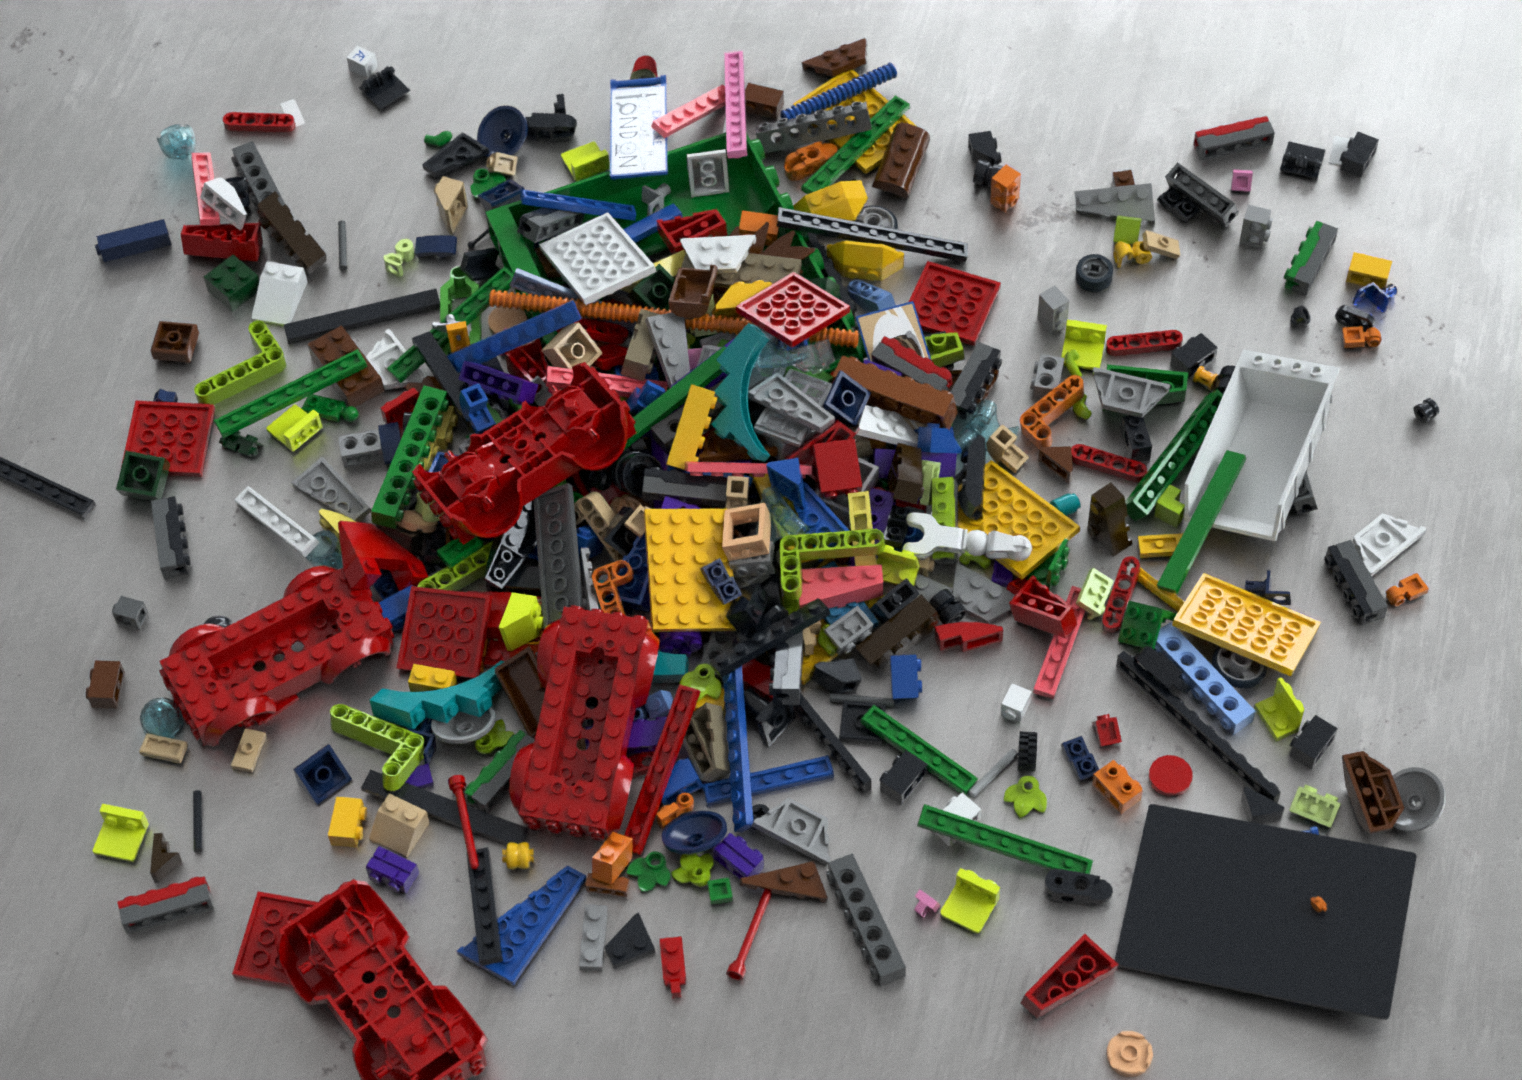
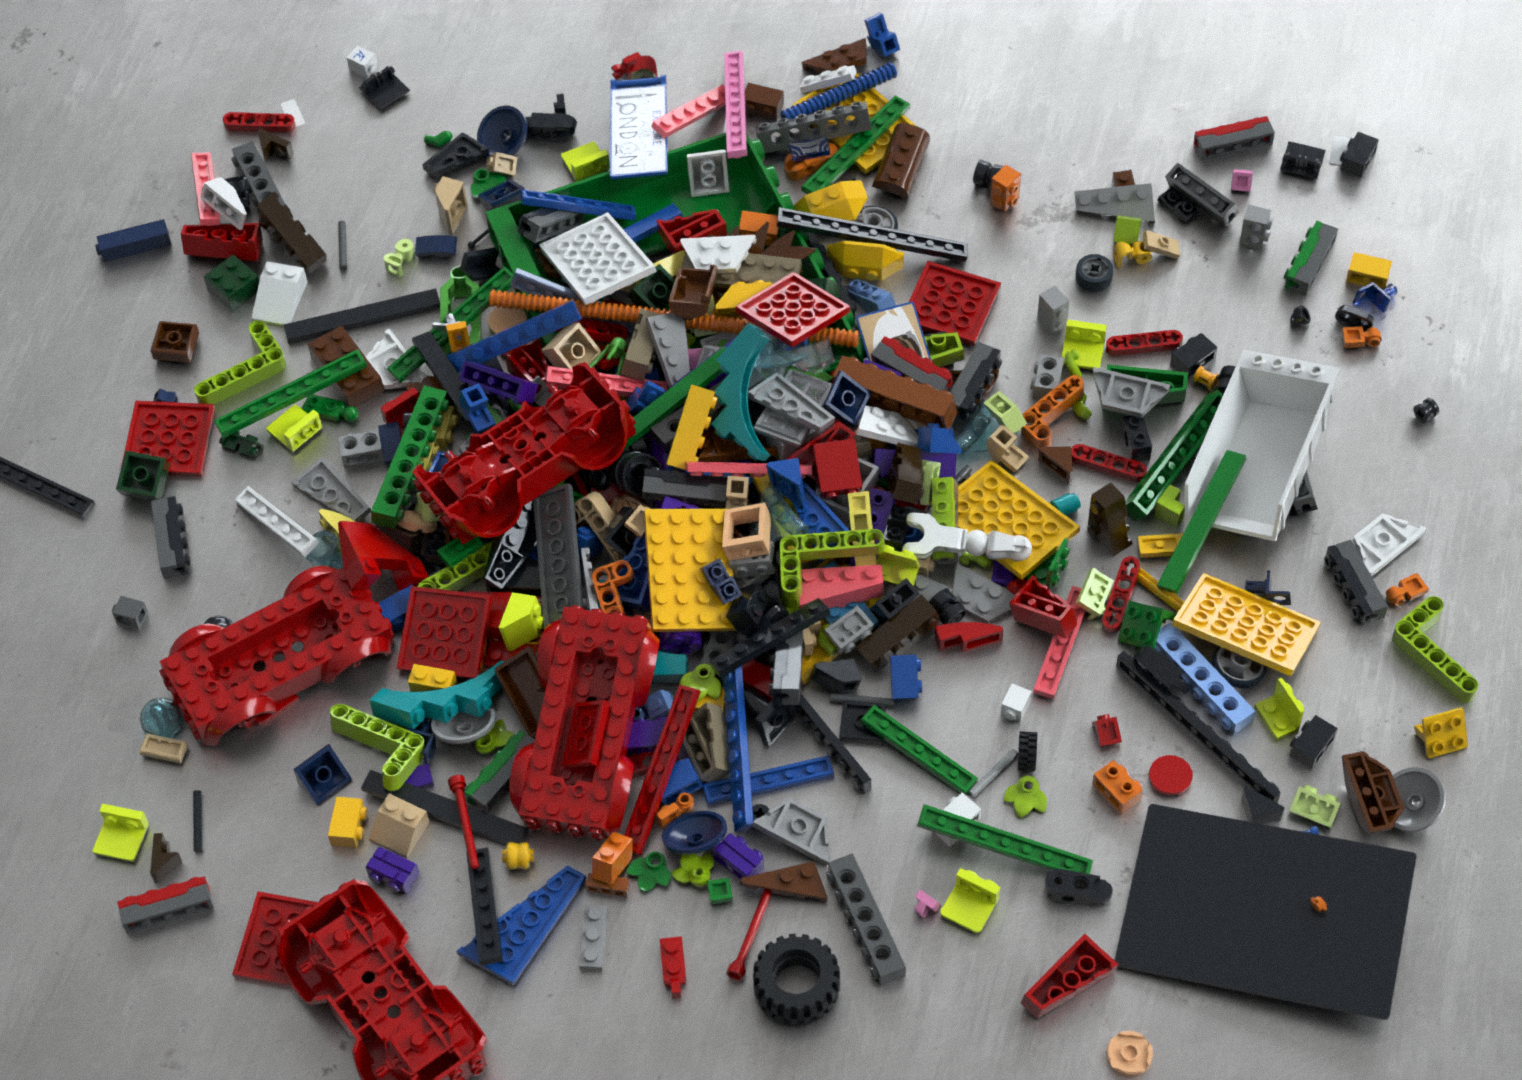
(105, 684): reddish brown brick -> none
(177, 141): clear light blue cylinder -> none
(248, 750): tan plate -> none
(273, 144): none -> dark brown slope
(385, 585): dark blue slope -> none
(586, 733): none -> red plate
(615, 349): none -> bright green plant
(625, 67): none -> red plate
(629, 943): black wing -> none
(655, 197): light grey bracket -> none
(792, 952): none -> black tyre
(809, 149): none -> clear blue tile
(827, 79): none -> white plate
(879, 38): none -> blue brick
(903, 777): black brick -> none
(972, 490): black brick -> none
(983, 147): black slope -> none
(1005, 412): none -> yellowish green slope
(1080, 758): dark blue slope -> none
(1431, 651): none -> lime beam
(1443, 732): none -> yellow bracket

